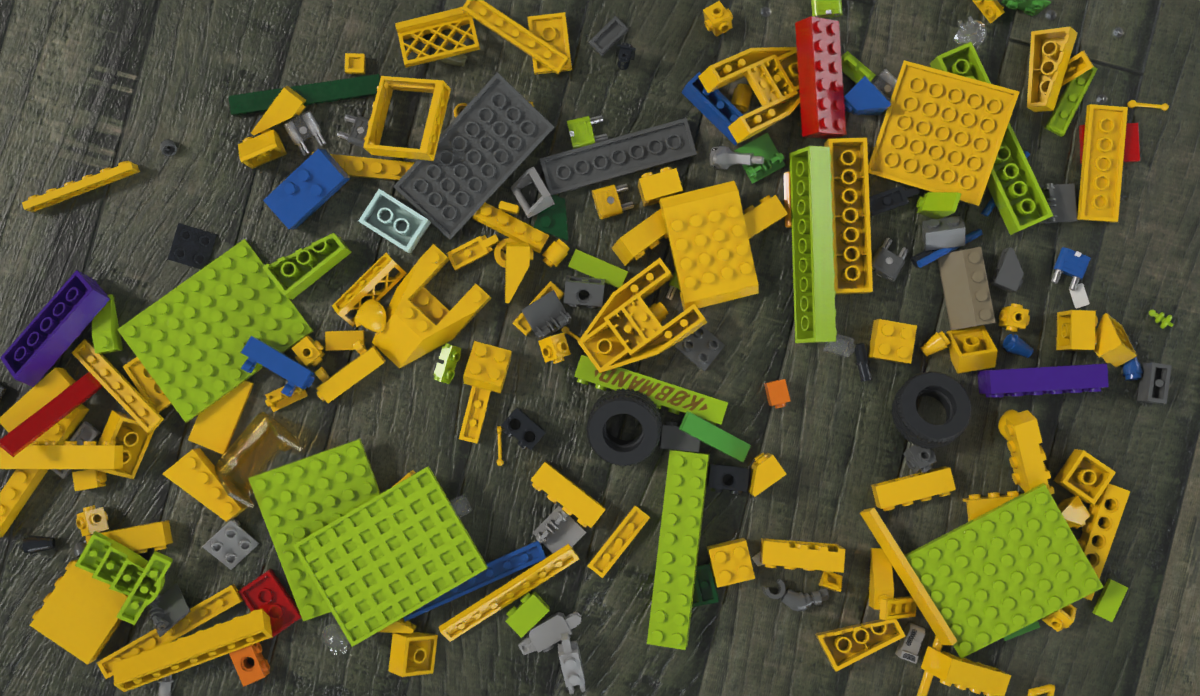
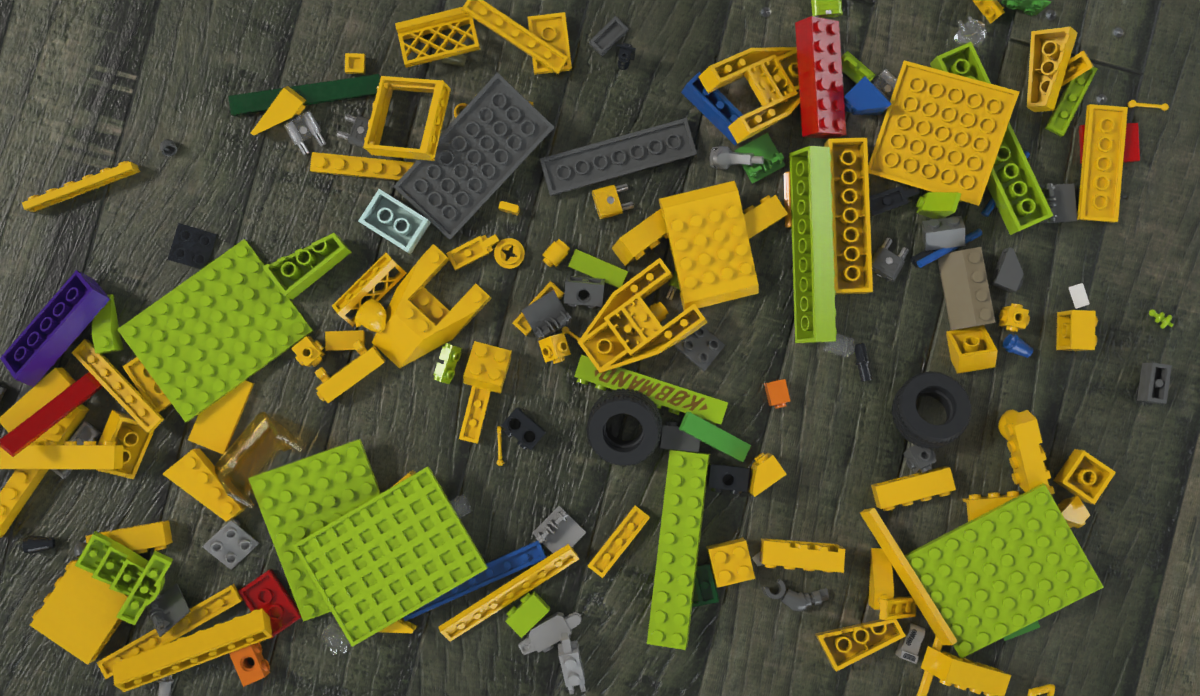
(88, 479): yellow brick -> none
(92, 520): yellow brick -> none
(261, 149): yellow slope -> none
(278, 363): blue brick -> none
(278, 400): yellow hinge -> none
(306, 189): blue brick -> none
(412, 654): yellow slope -> none
(511, 227): yellow plate -> none
(517, 263): yellow slope -> none
(544, 201): light grey tile -> none
(554, 219): dark green wing -> none
(568, 494): yellow brick -> none
(582, 133): lime piece -> none
(659, 185): yellow brick -> none
(717, 18): yellow brick -> none
(742, 97): yellow brick -> none
(831, 581): yellow slope -> none
(892, 341): yellow brick -> none
(935, 344): yellow cone -> none
(1043, 380): dark purple brick -> none
(1062, 618): yellow brick -> none
(1071, 264): blue piece -> none
(1106, 532): yellow brick -> none
(1110, 600): lime tile -> none
(1113, 342): yellow slope -> none
(1132, 370): blue cone -> none

